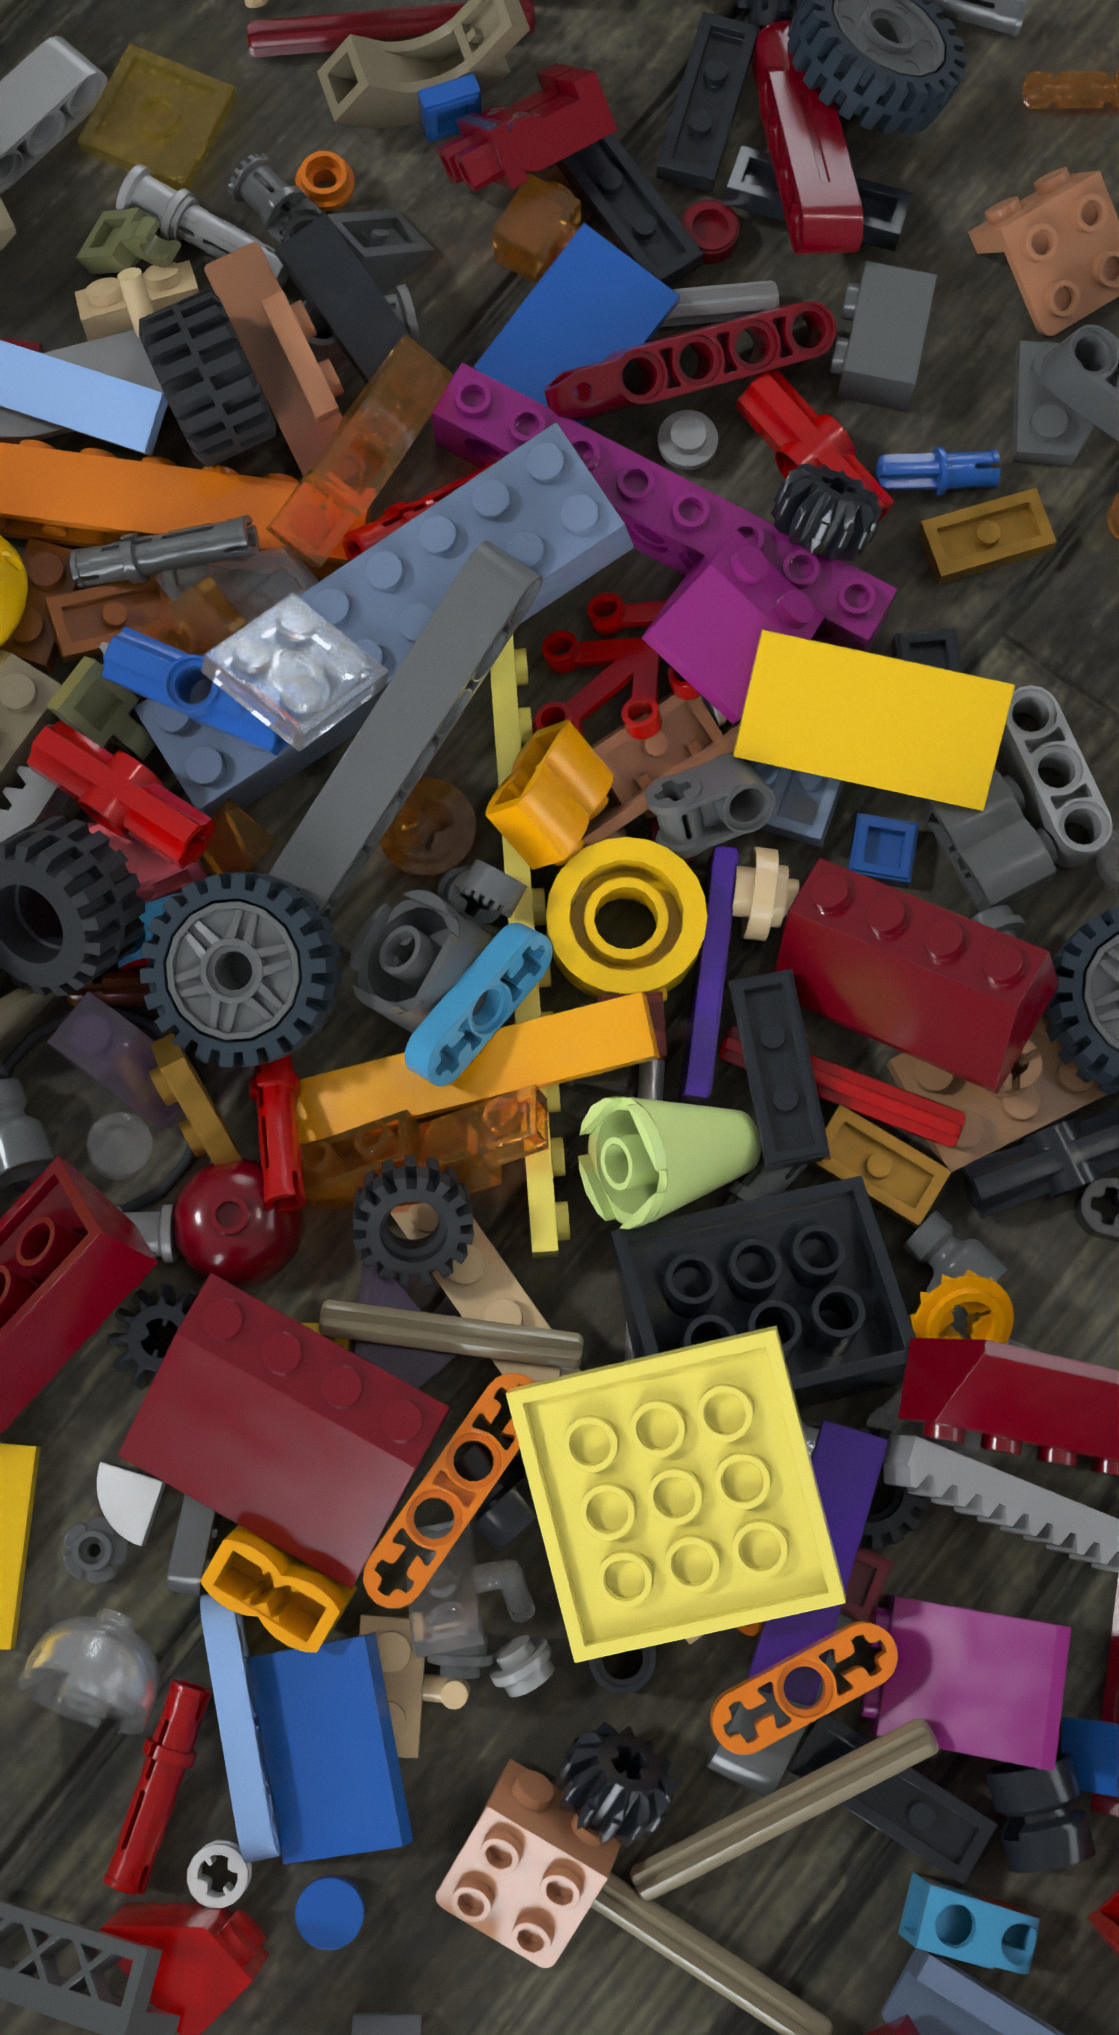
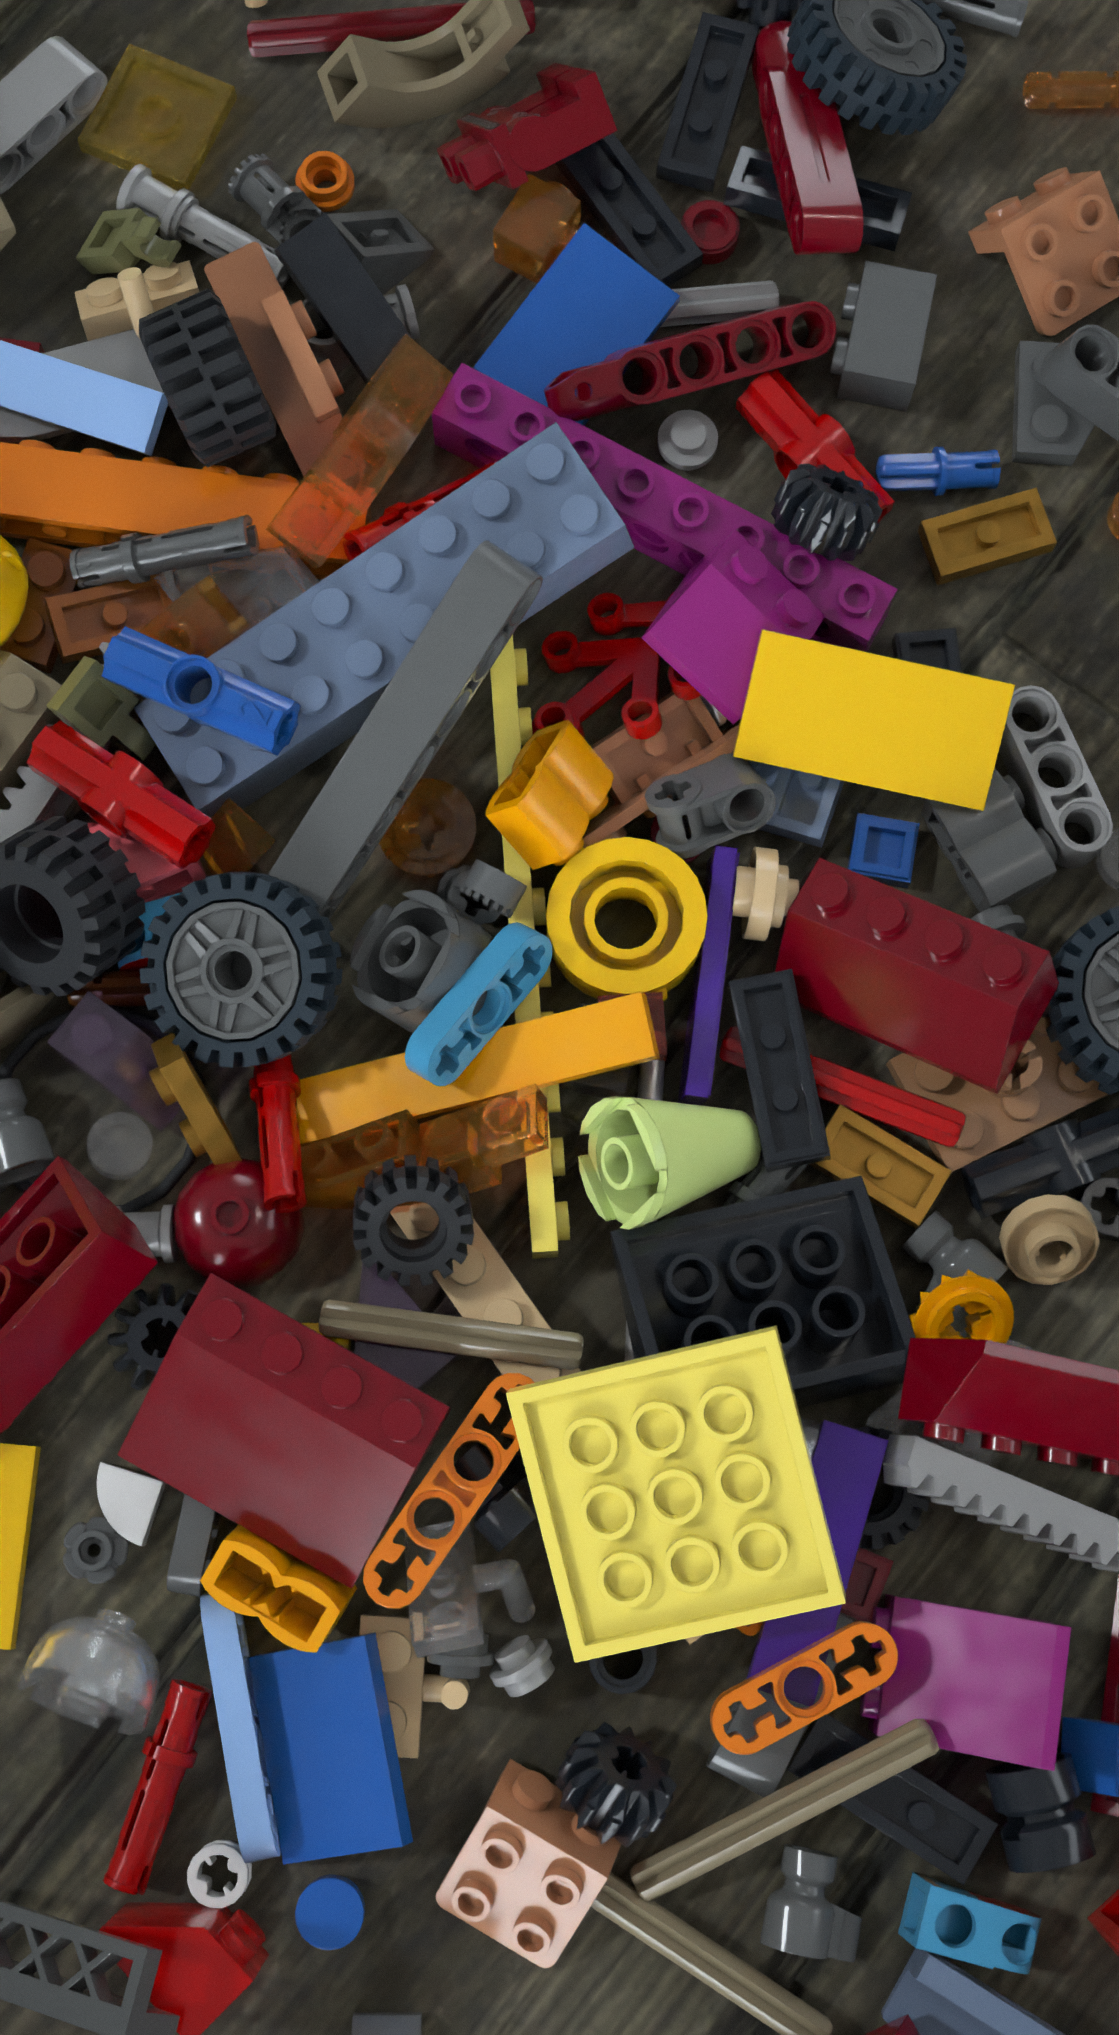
(295, 671): clear plate -> none
(445, 104): blue tile -> none
(800, 1916): none -> dark grey piece
(1049, 1239): none -> tan plate

